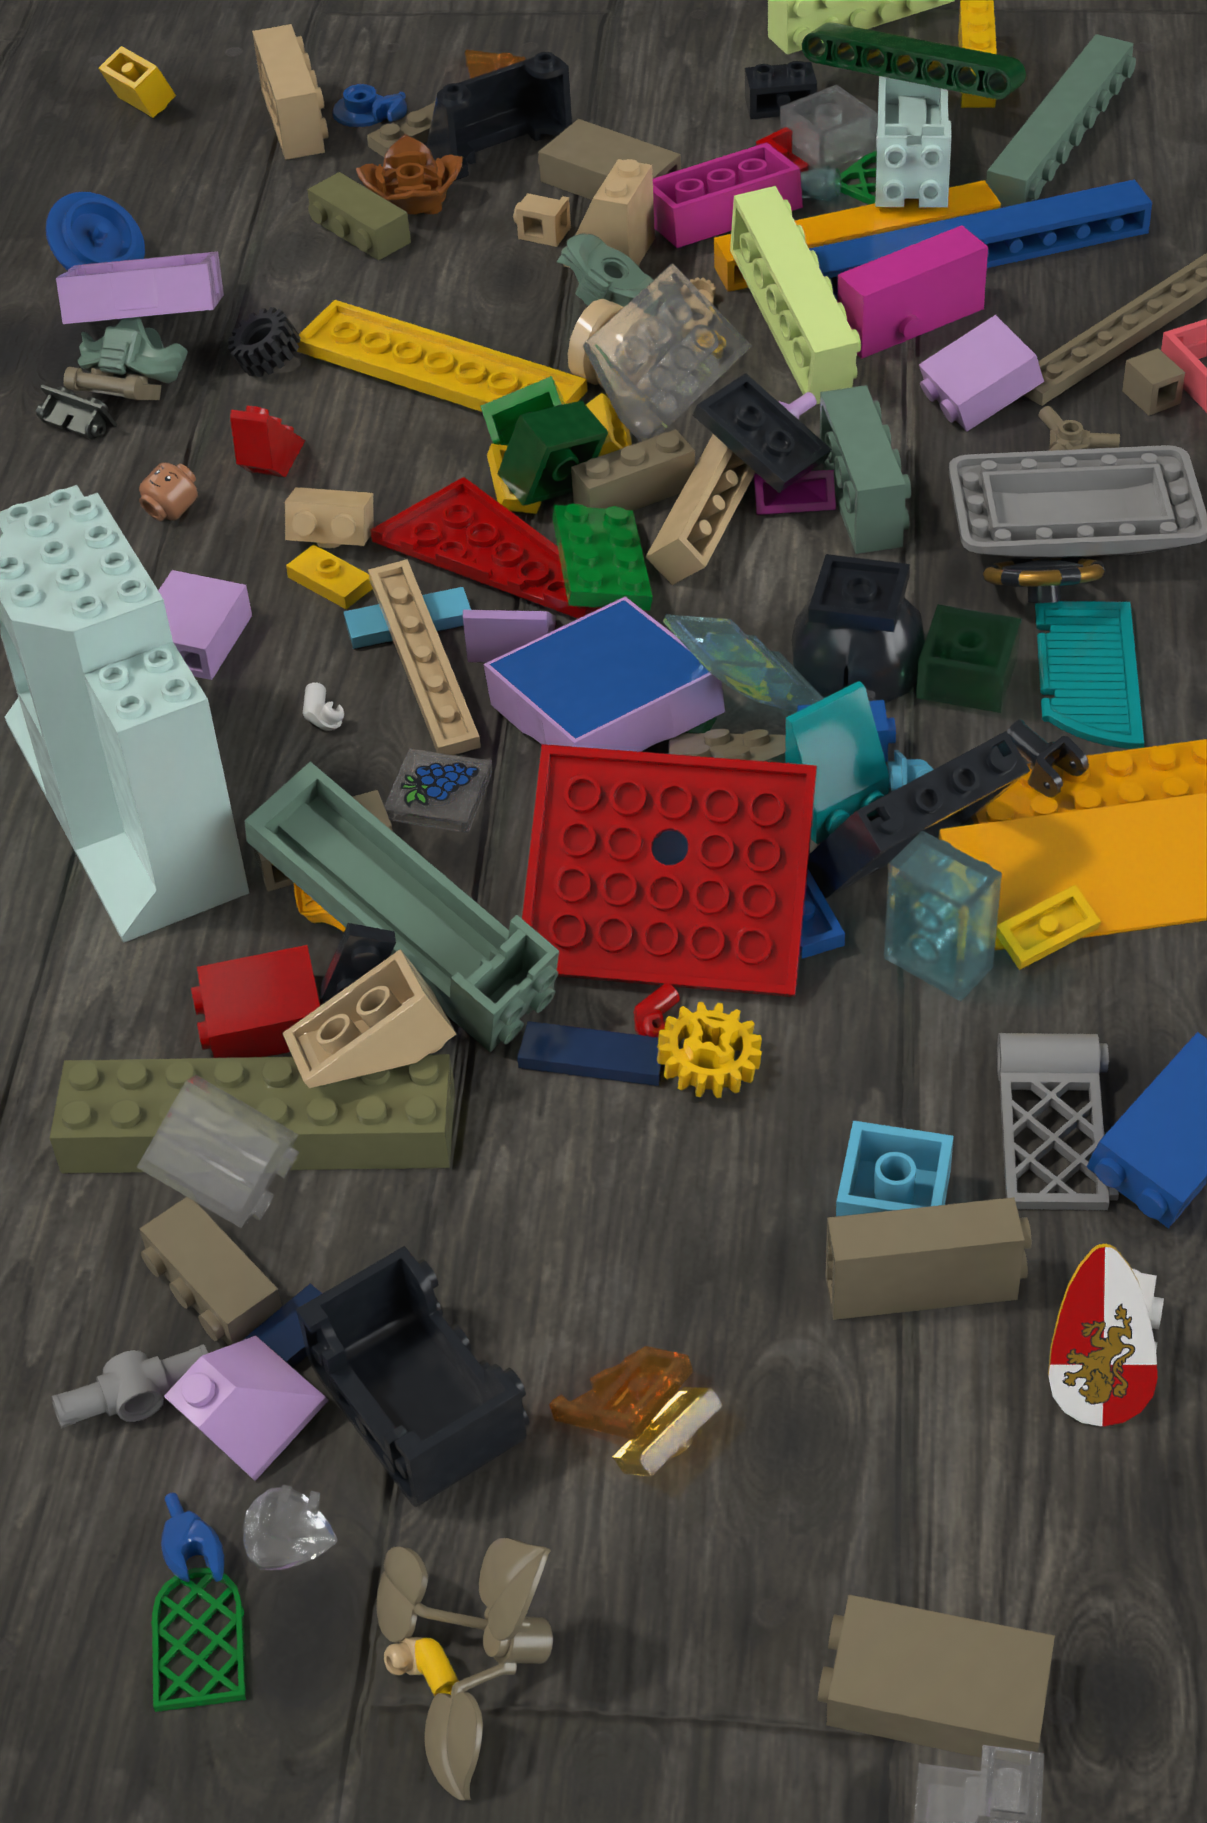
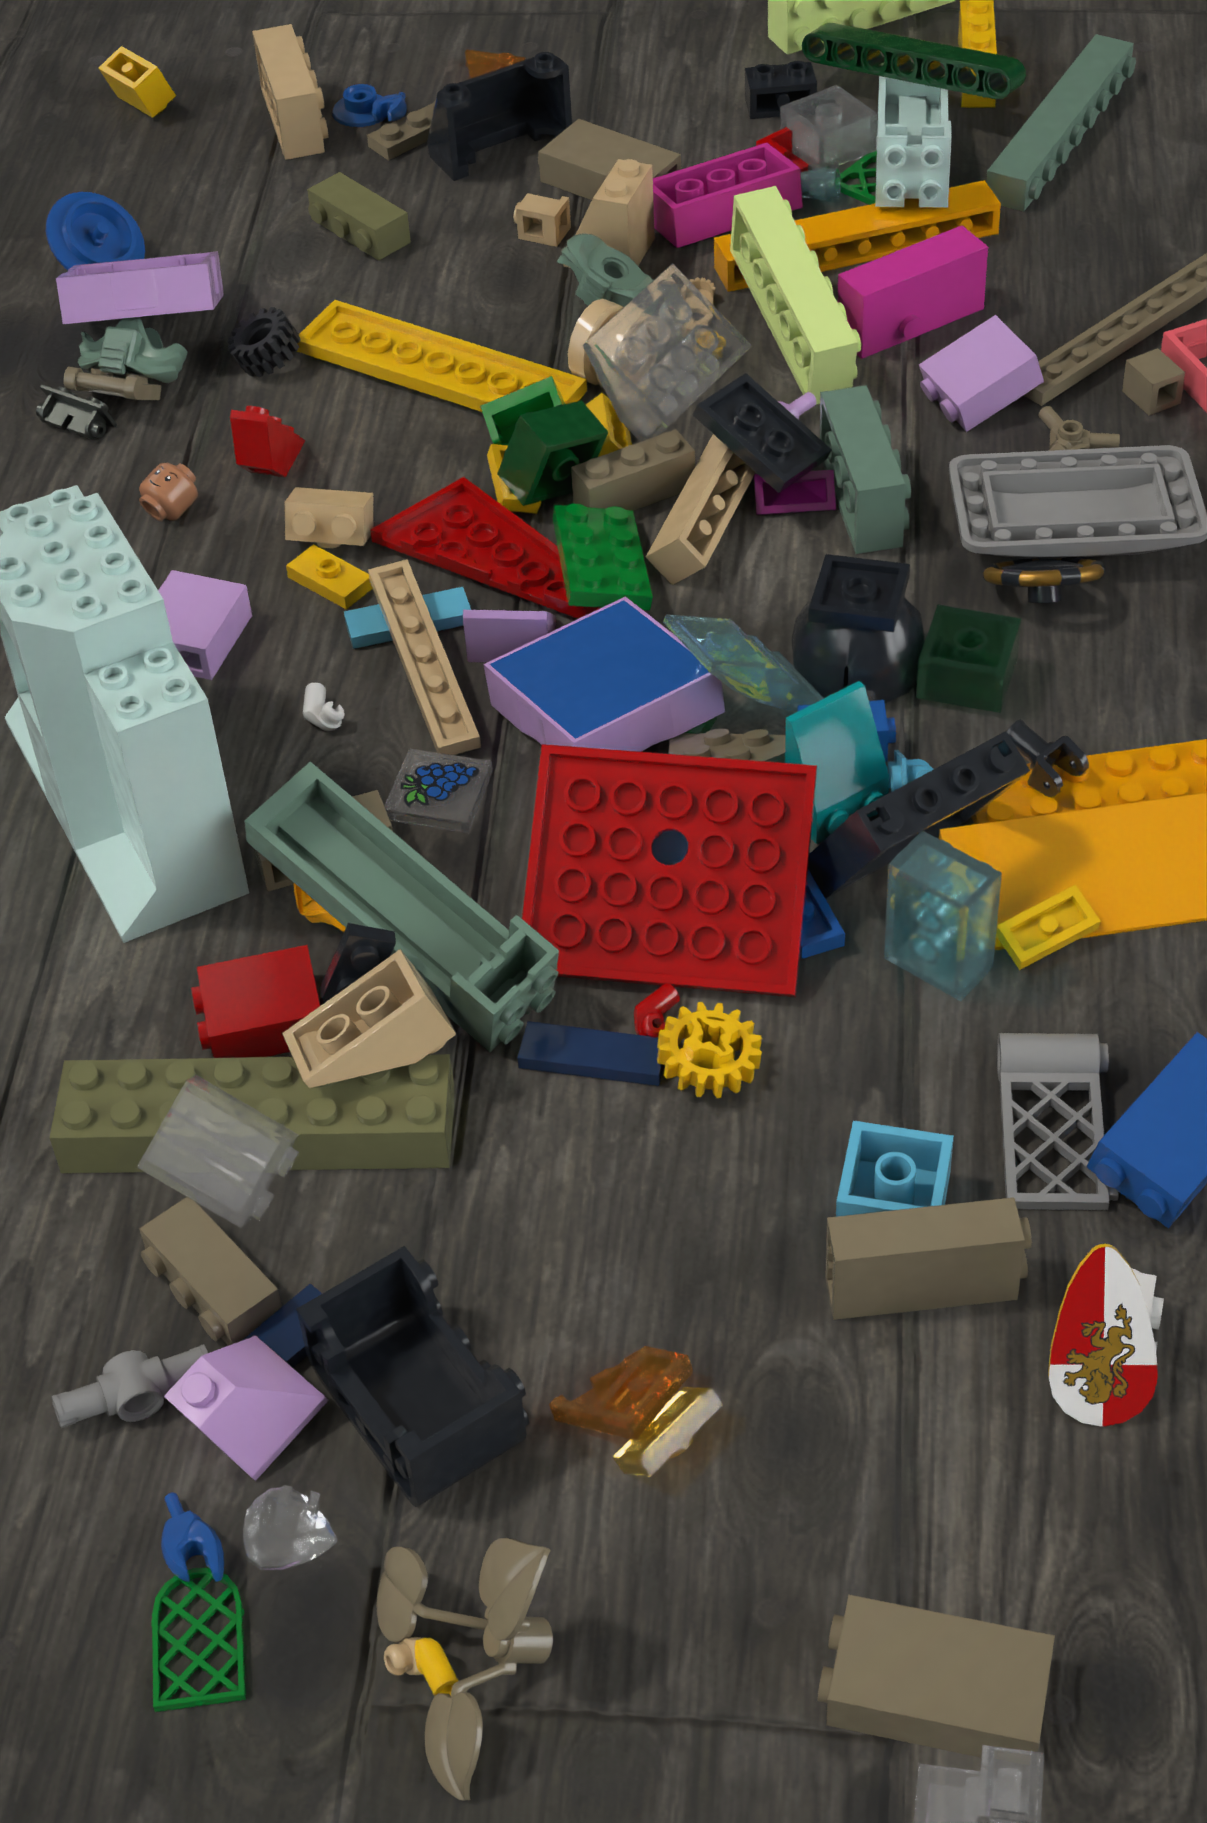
(412, 176): dark orange brick -> none
(1015, 230): blue brick -> none
(1090, 671): teal piece -> none

